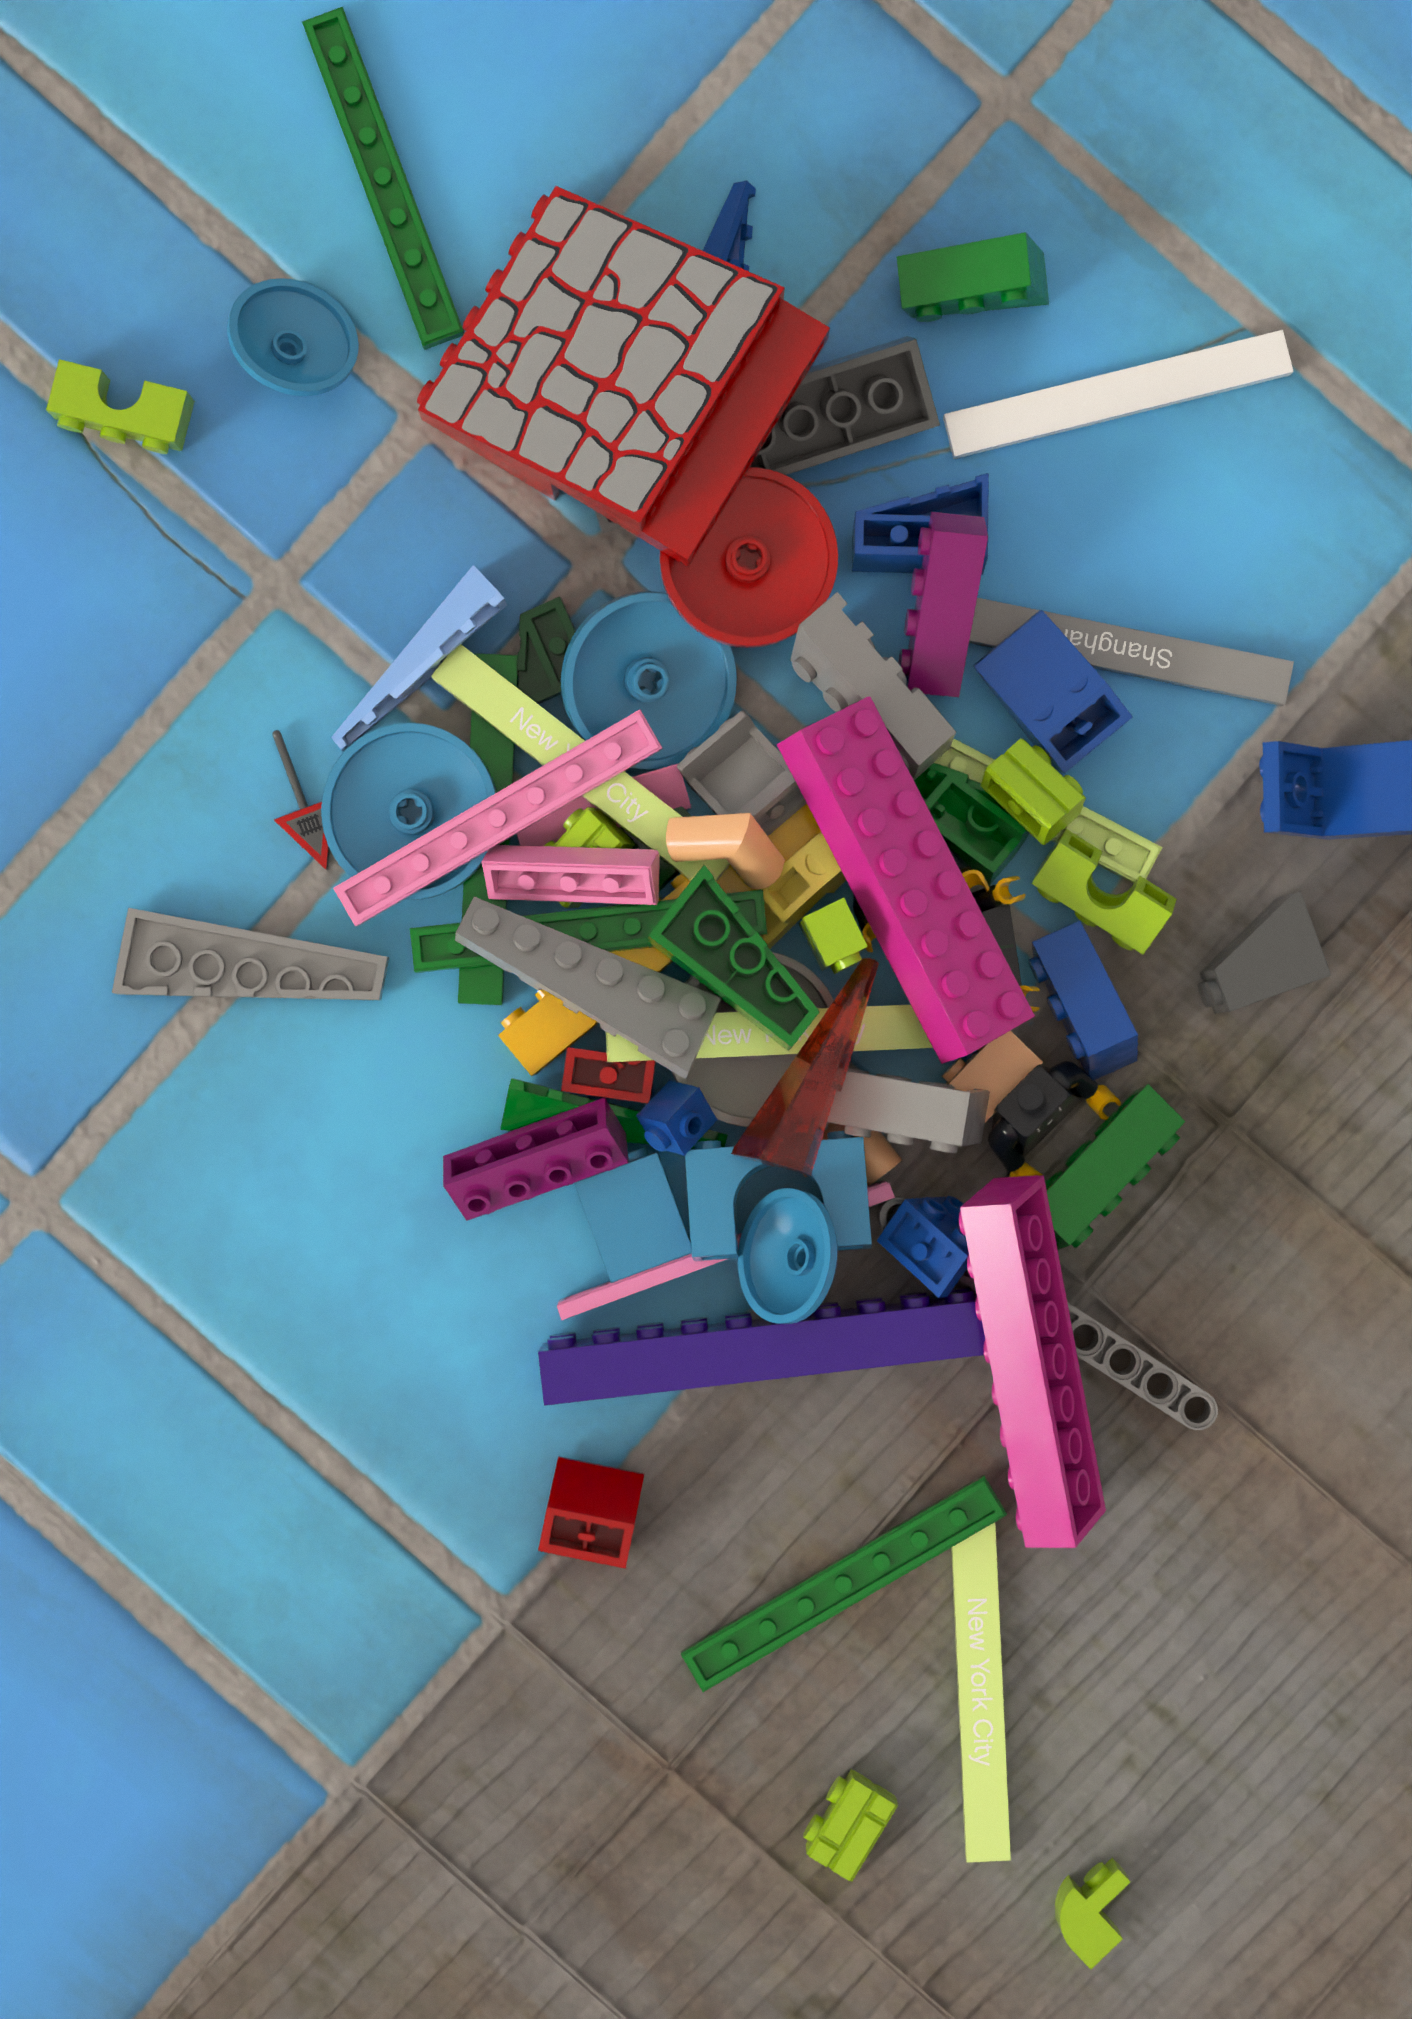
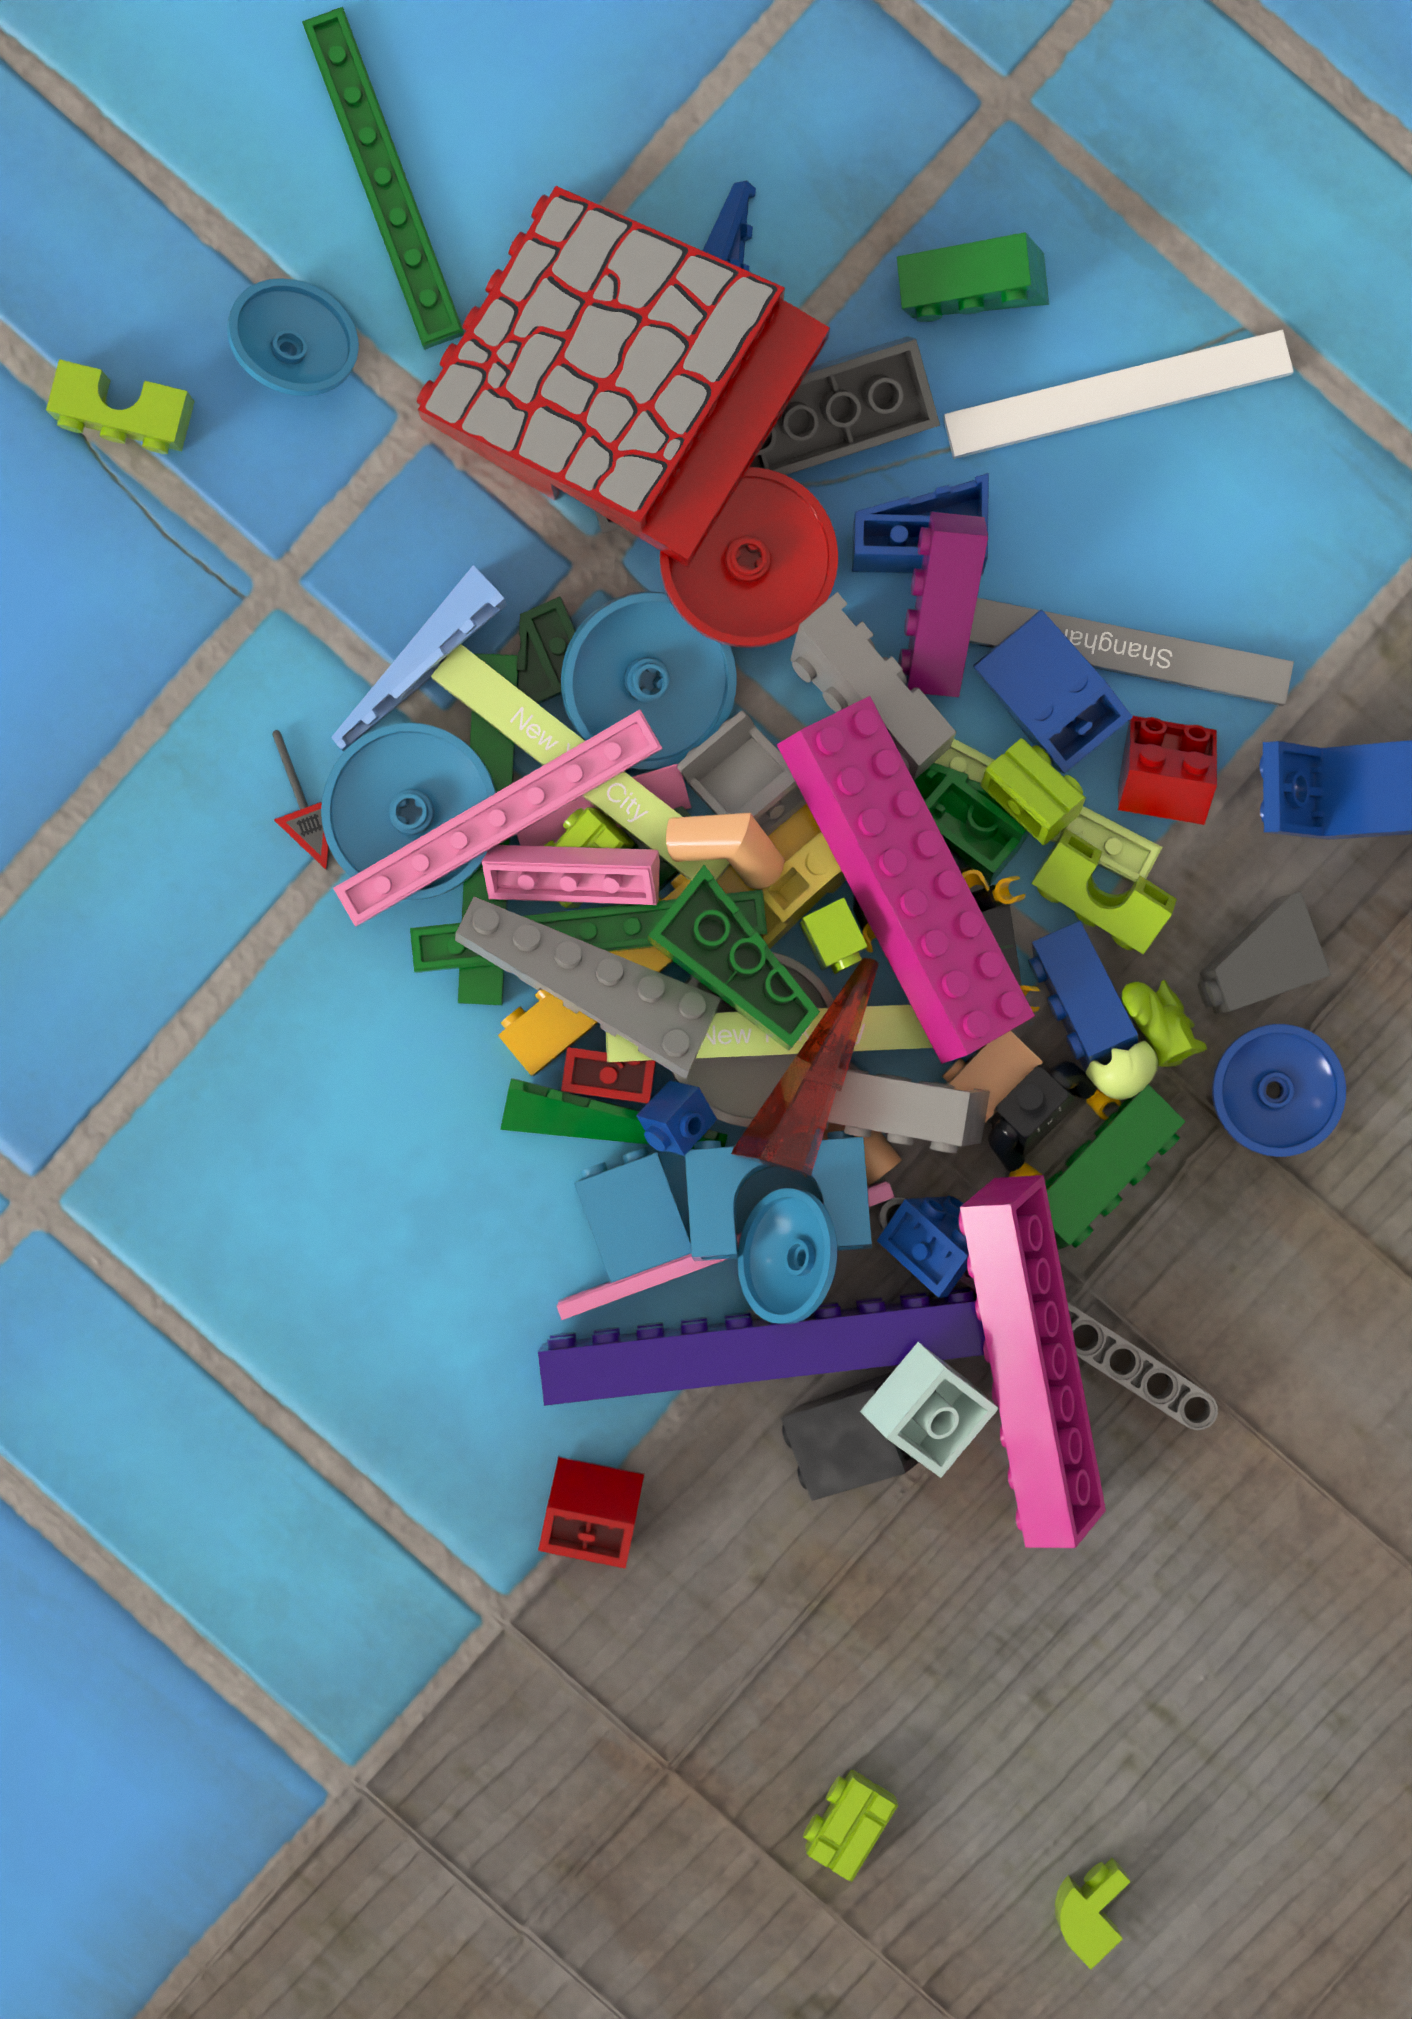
(212, 960): light grey wing -> none
(535, 1159): magenta brick -> none
(839, 1445): none -> black slope
(843, 1583): green tile -> none
(929, 1410): none -> light aqua brick
(981, 1698): yellowish green tile -> none
(1126, 1073): none -> yellowish green hair
(1162, 1022): none -> lime animal
(1168, 770): none -> red slope
(1309, 1085): none -> blue dish

